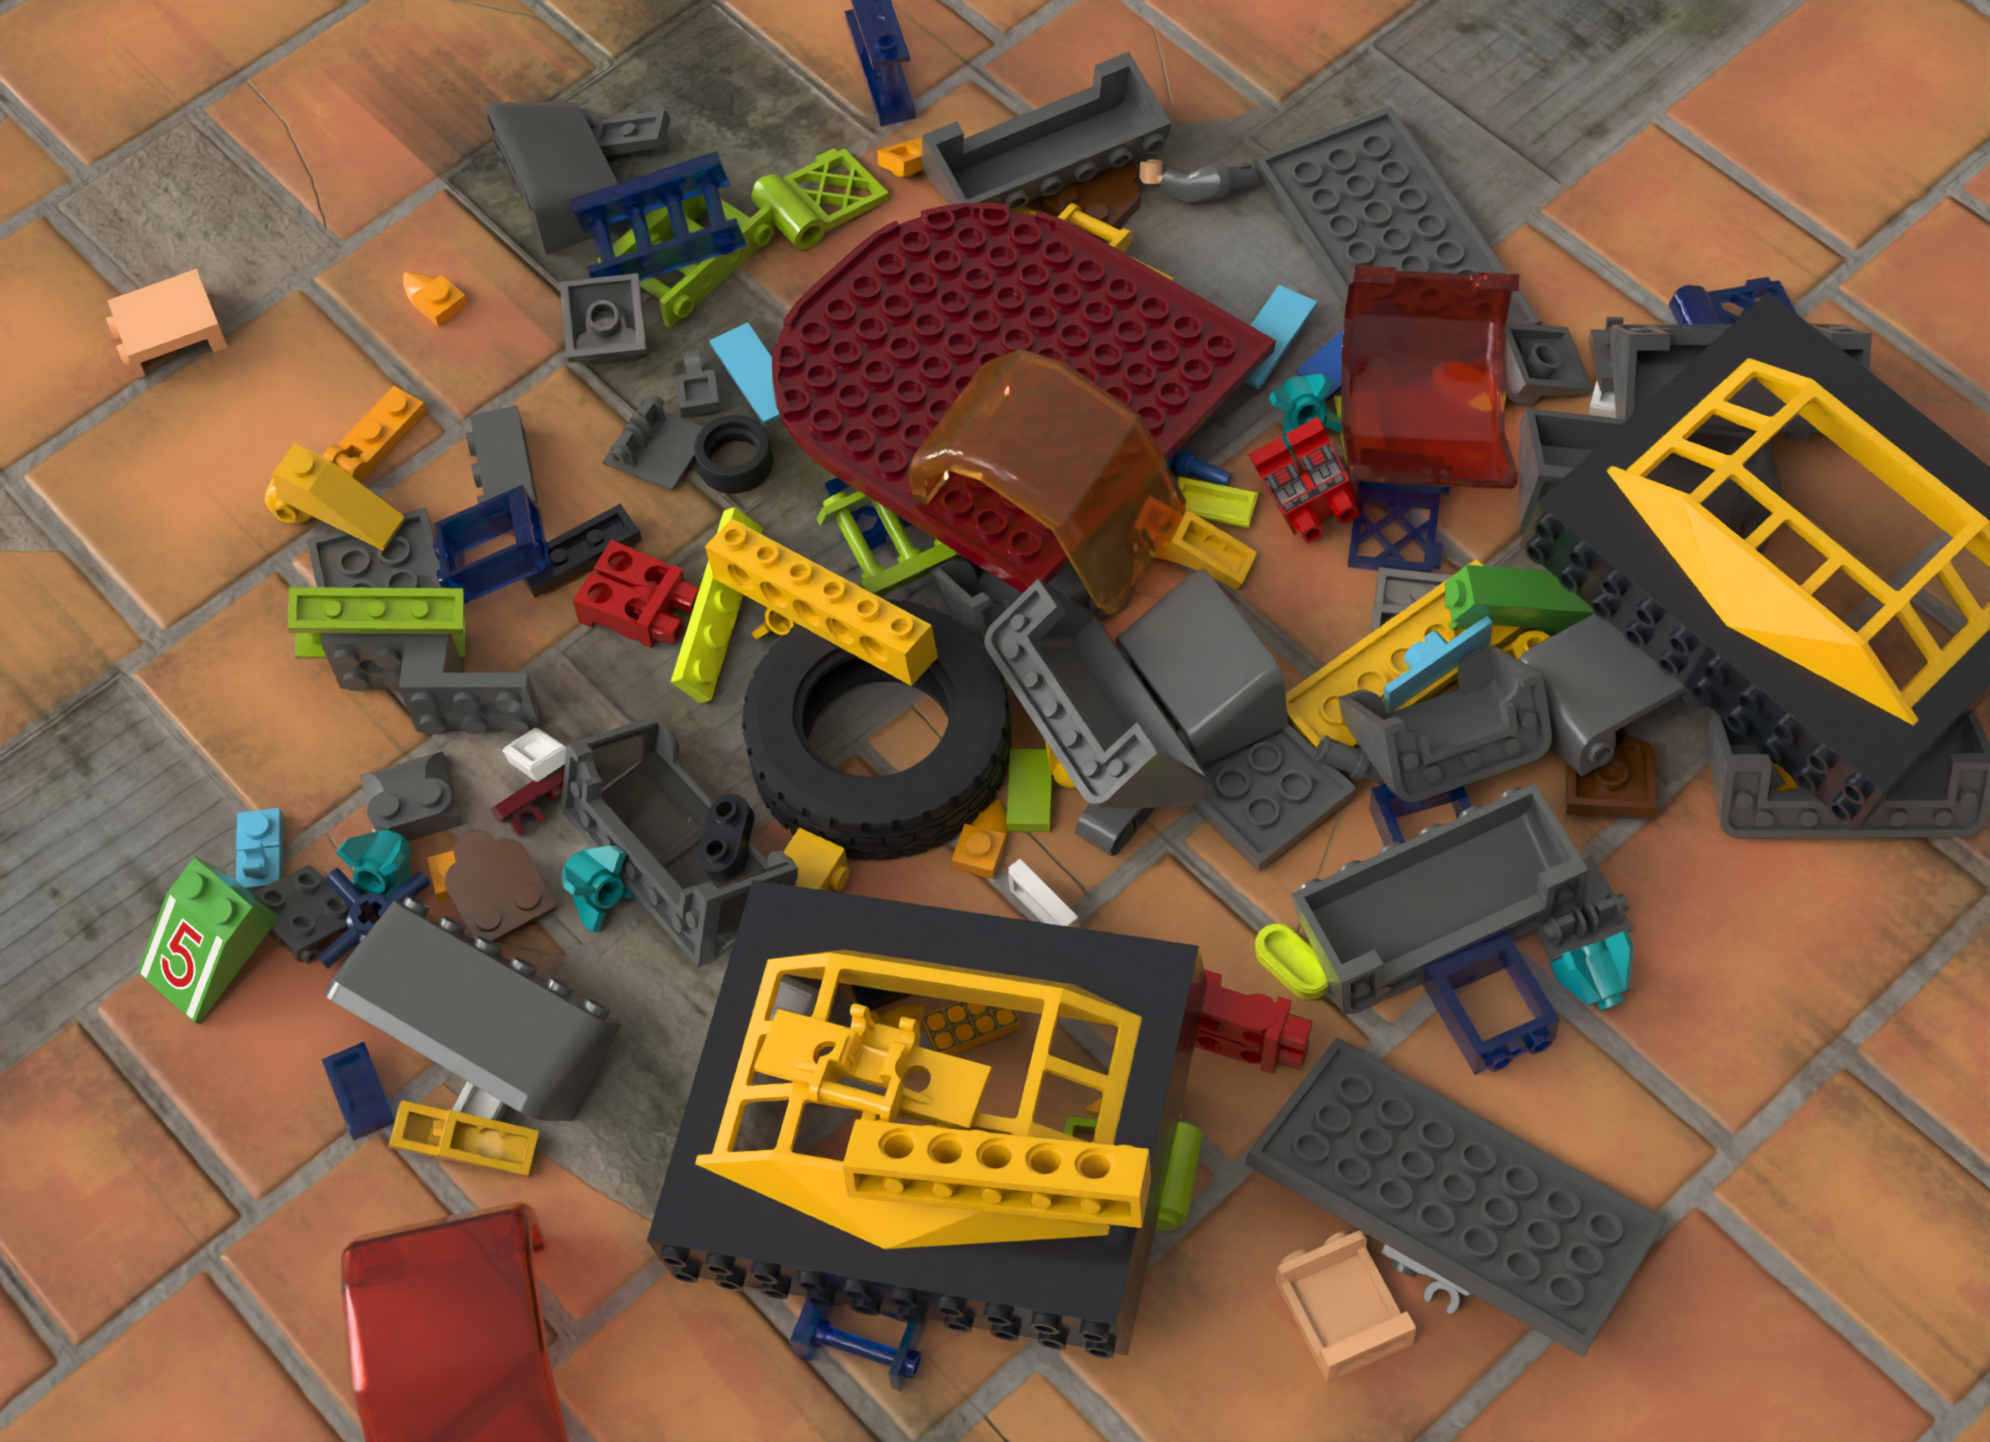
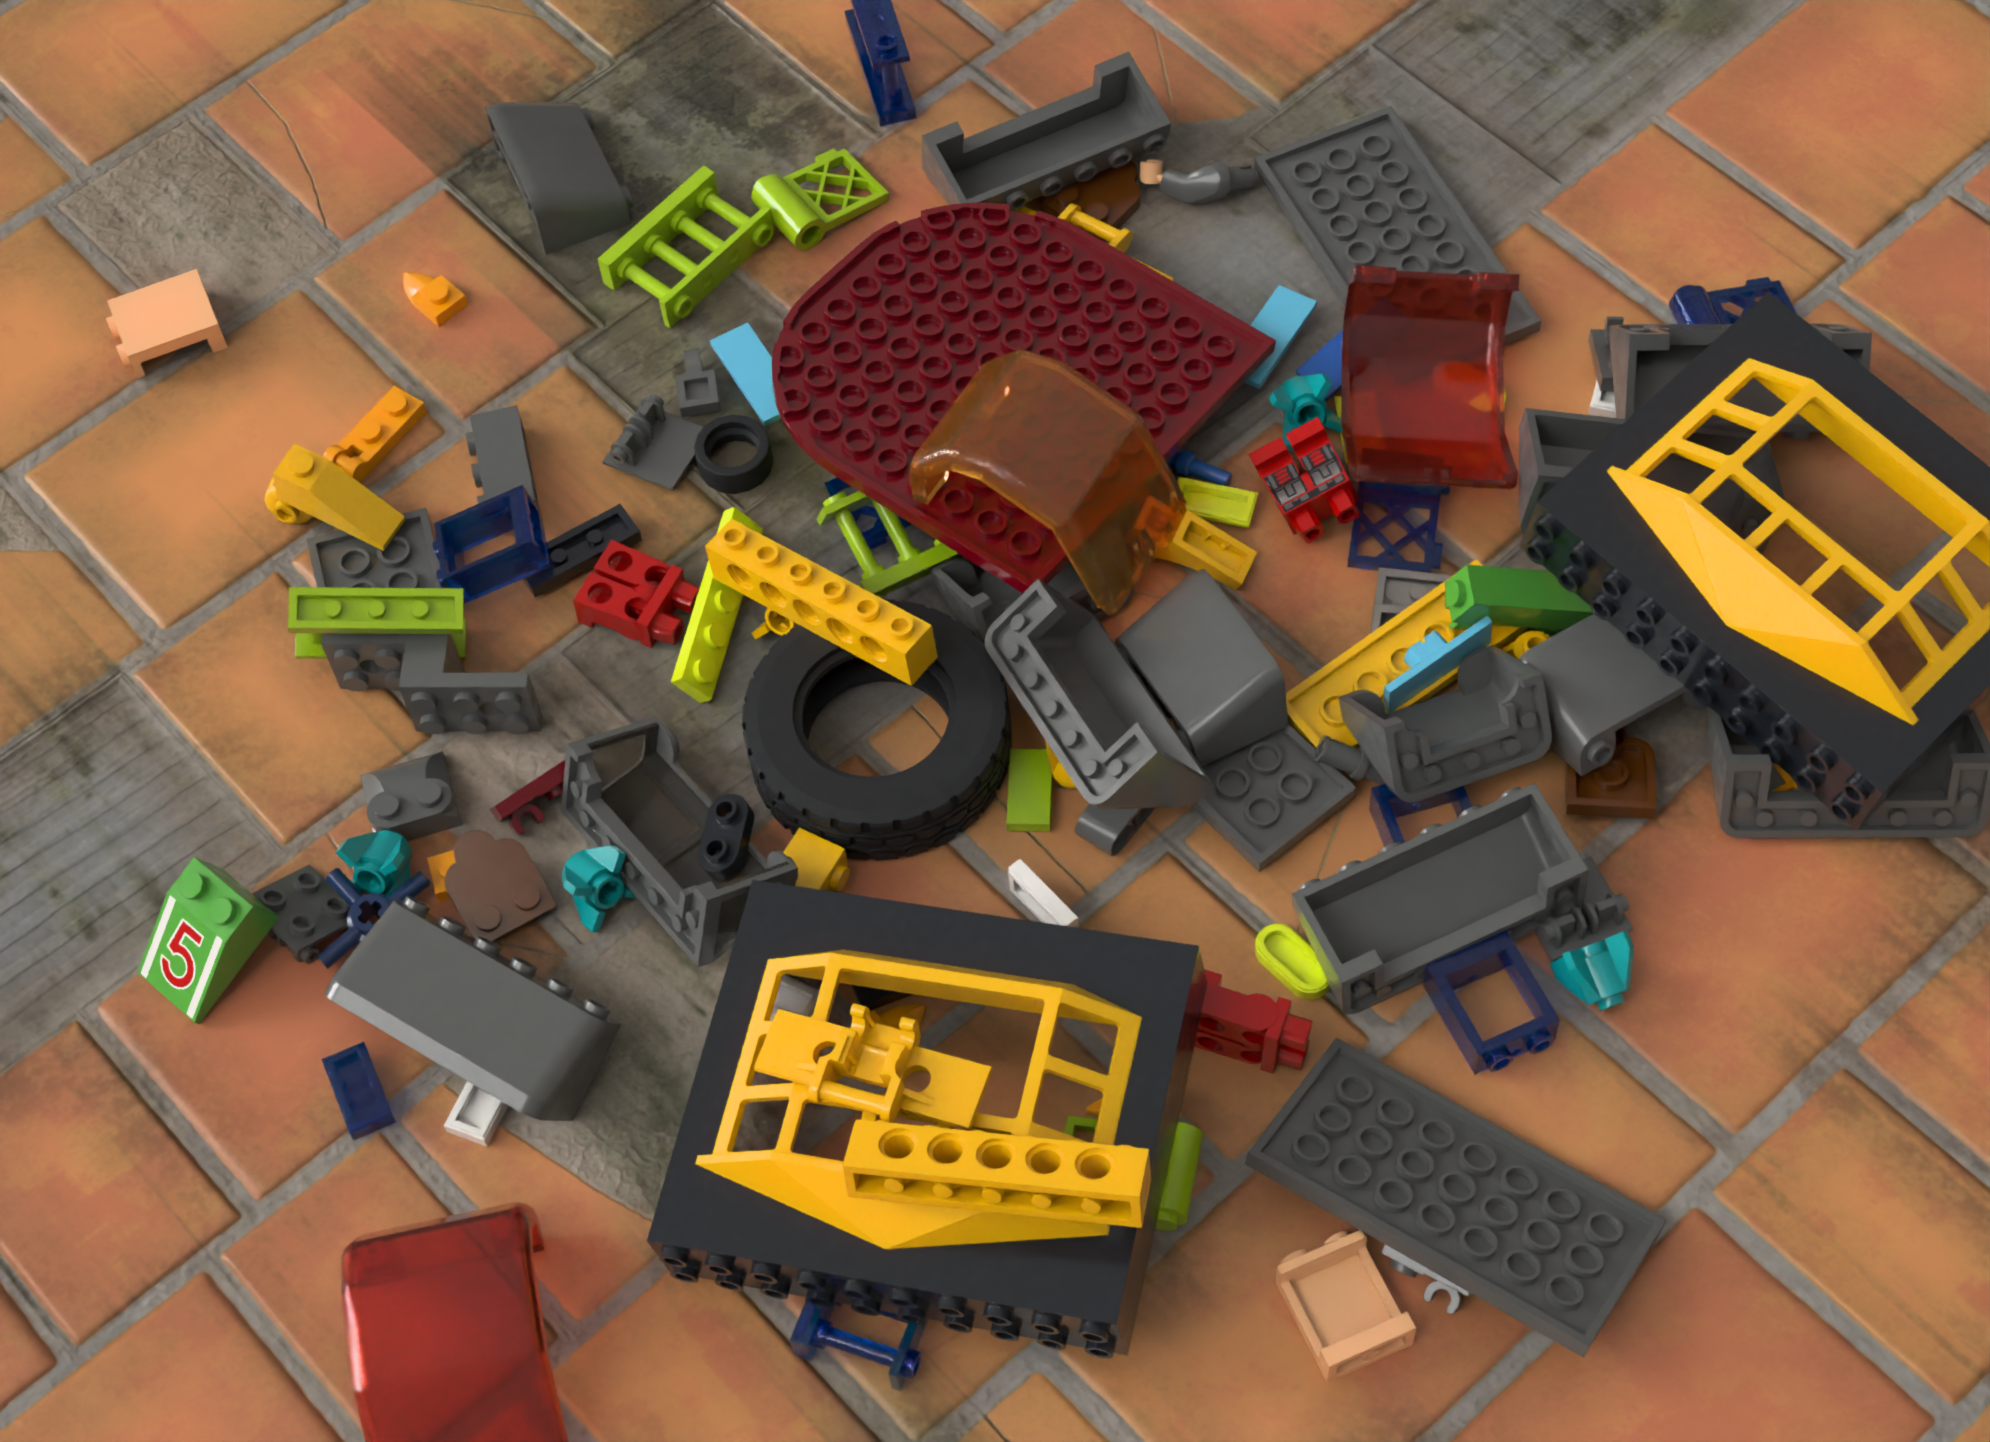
(259, 848): medium azure plate -> none
(463, 1138): yellow slope -> none
(536, 754): white tile -> none
(603, 319): dark grey slope -> none
(634, 133): dark grey plate -> none
(651, 192): clear blue fence -> none
(902, 158): light orange plate -> none
(967, 1026): light orange tile -> none
(982, 842): light orange plate -> none
(1541, 363): dark grey slope -> none

